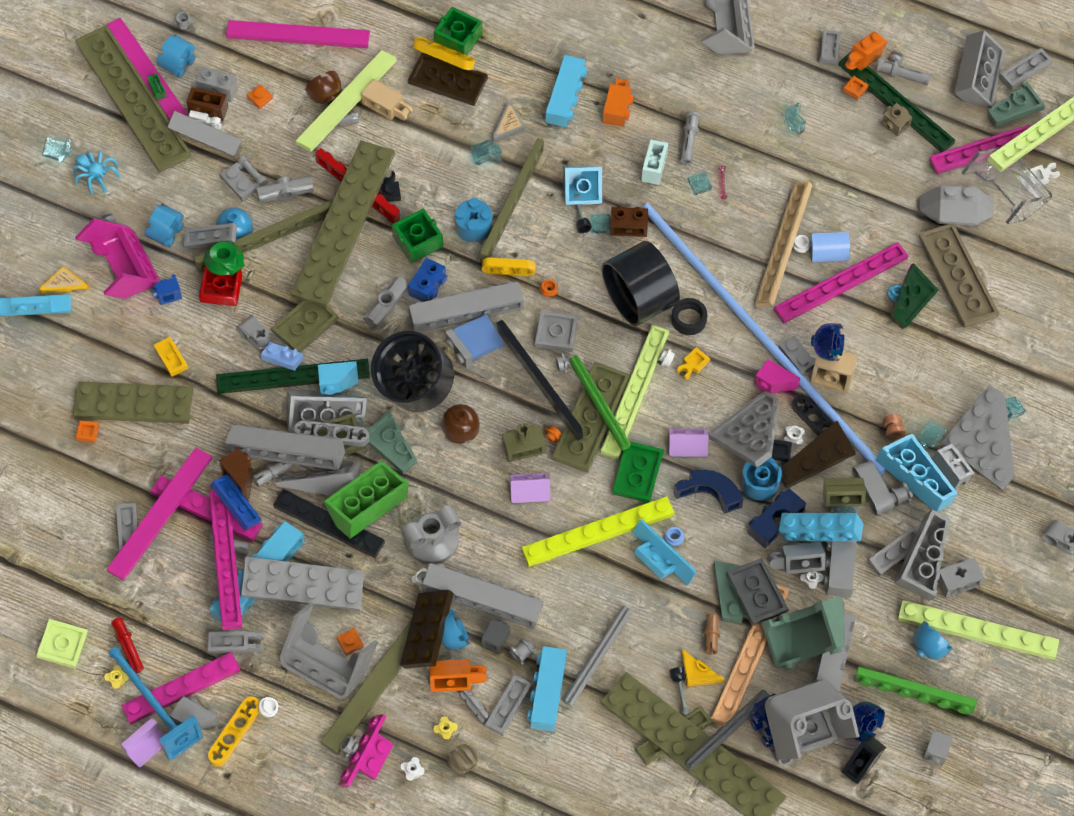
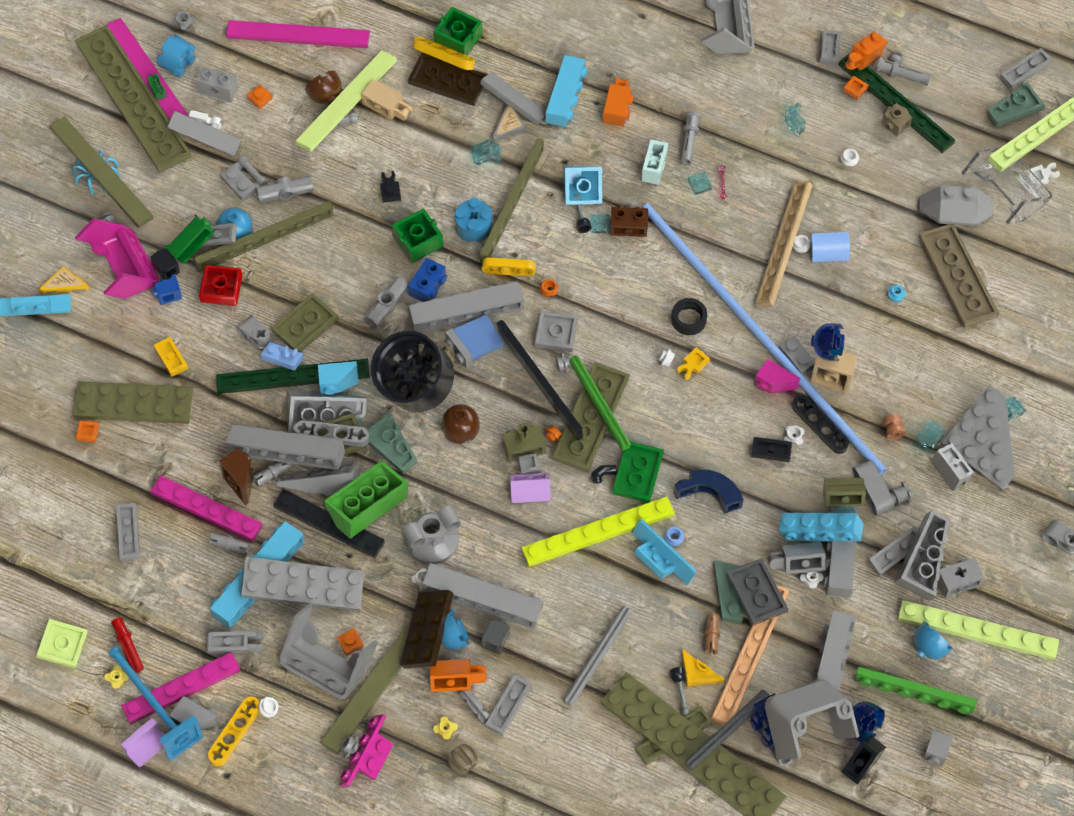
(56, 149): clear light blue bracket -> none
(101, 172): none -> olive tile
(159, 514): dark pink tile -> none
(164, 225): dark azure brick -> none
(165, 264): none -> black brick
(191, 239): none -> green window
(207, 102): reddish brown brick -> none
(224, 259): green piece -> none
(225, 564): dark pink tile -> none
(236, 502): blue plate -> none
(338, 170): red plate -> none
(343, 224): olive plate -> none
(418, 770): white plate -> none
(513, 98): none -> light grey tile
(522, 651): light grey brick -> none
(529, 464): none -> light grey tile
(548, 688): medium azure brick -> none
(601, 471): none -> black arm
(637, 387): yellowish green tile -> none
(640, 283): black wheel -> none
(688, 442): lavender panel -> none
(750, 430): light grey plate -> none
(761, 482): dark azure brick -> none
(763, 528): dark blue arch -> none
(806, 633): sand green windscreen -> none
(818, 732): light grey plate -> none
(822, 453): dark brown wing -> none
(840, 283): dark pink tile -> none
(849, 157): none -> white plate
(912, 464): medium azure wedge -> none
(913, 296): dark green wing -> none
(962, 155): dark pink plate -> none
(979, 70): light grey slope -> none

